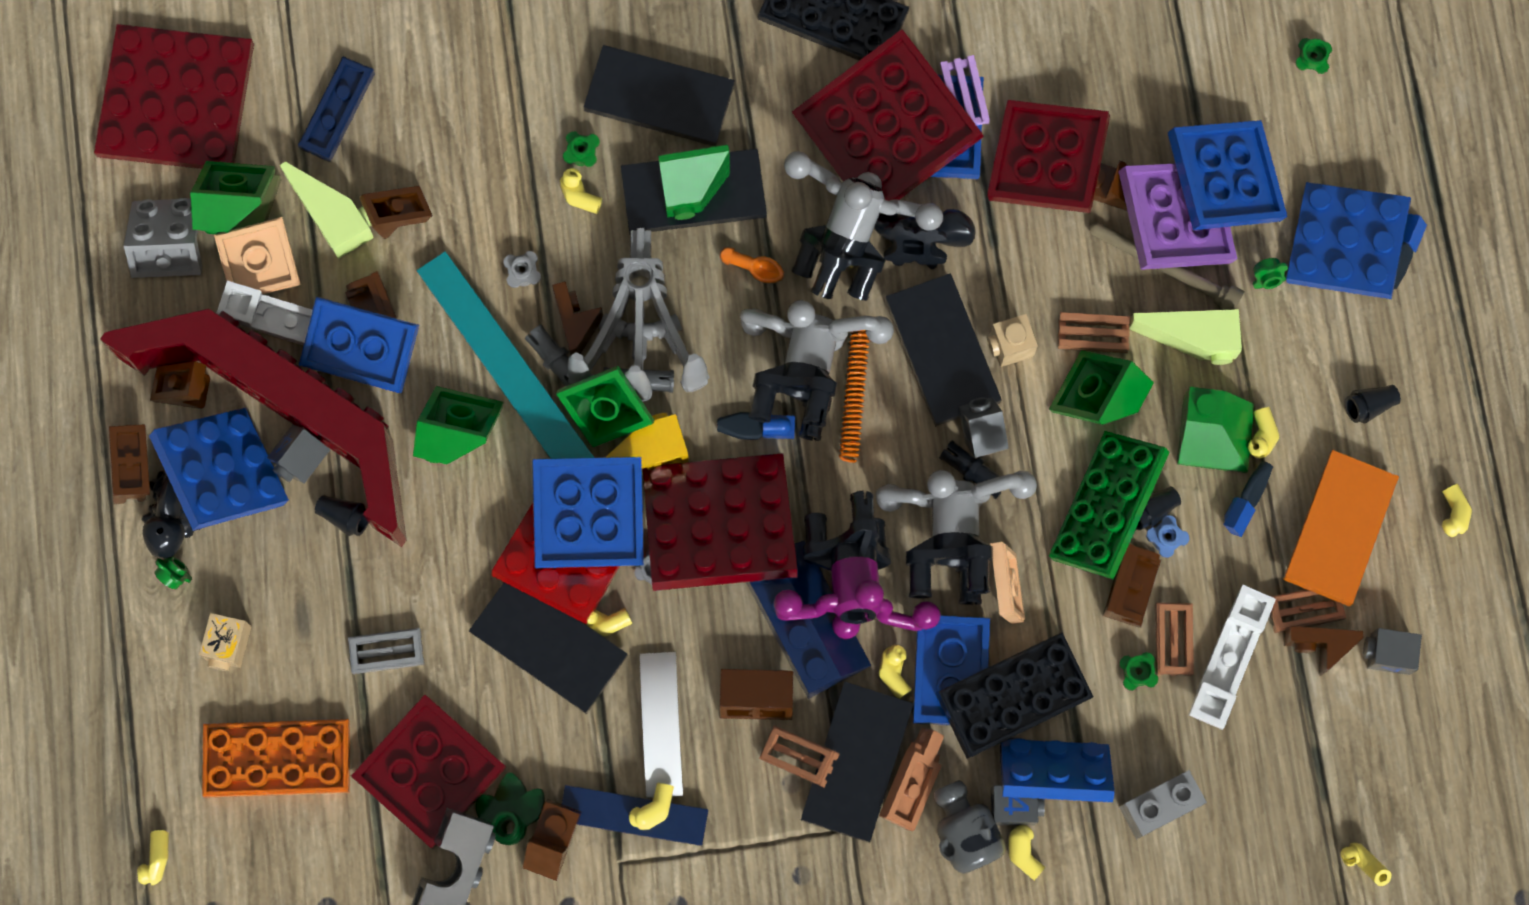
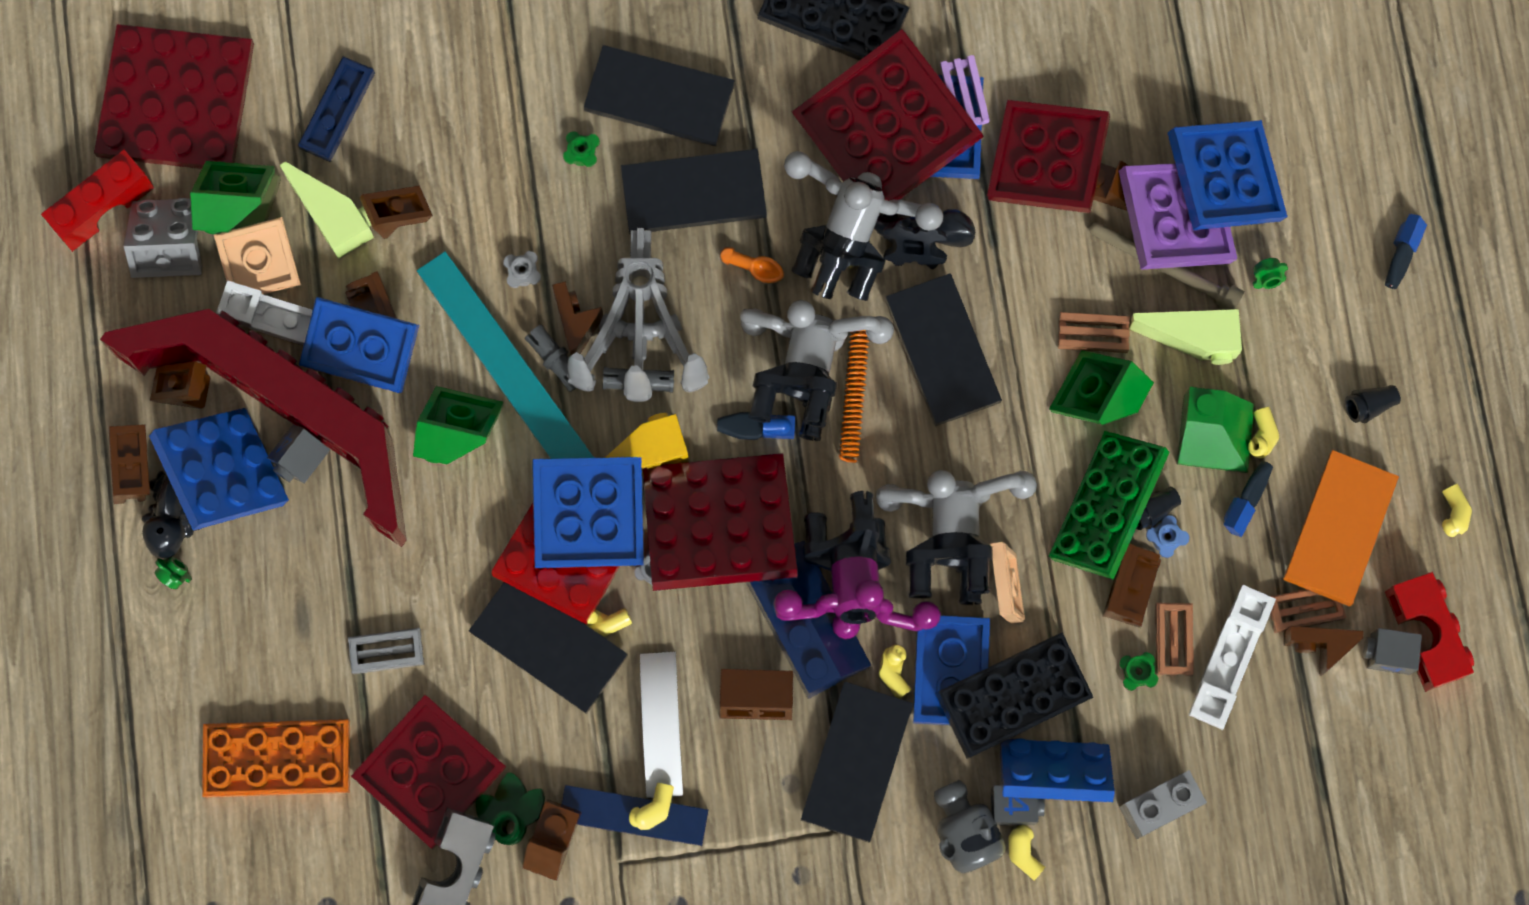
(113, 184): none -> red arch
(157, 860): light yellow arm -> none
(224, 642): tan brick -> none
(343, 514): black cone -> none
(575, 193): light yellow arm -> none
(605, 406): green slope -> none
(692, 179): slope -> none
(824, 767): nougat tile -> none
(914, 781): nougat hinge -> none
(968, 465): black pin -> none
(983, 426): dark grey brick -> none
(1012, 340): tan brick -> none
(1318, 47): green plate -> none
(1348, 240): blue plate -> none
(1367, 862): light yellow arm -> none
(1424, 601): none -> red arch

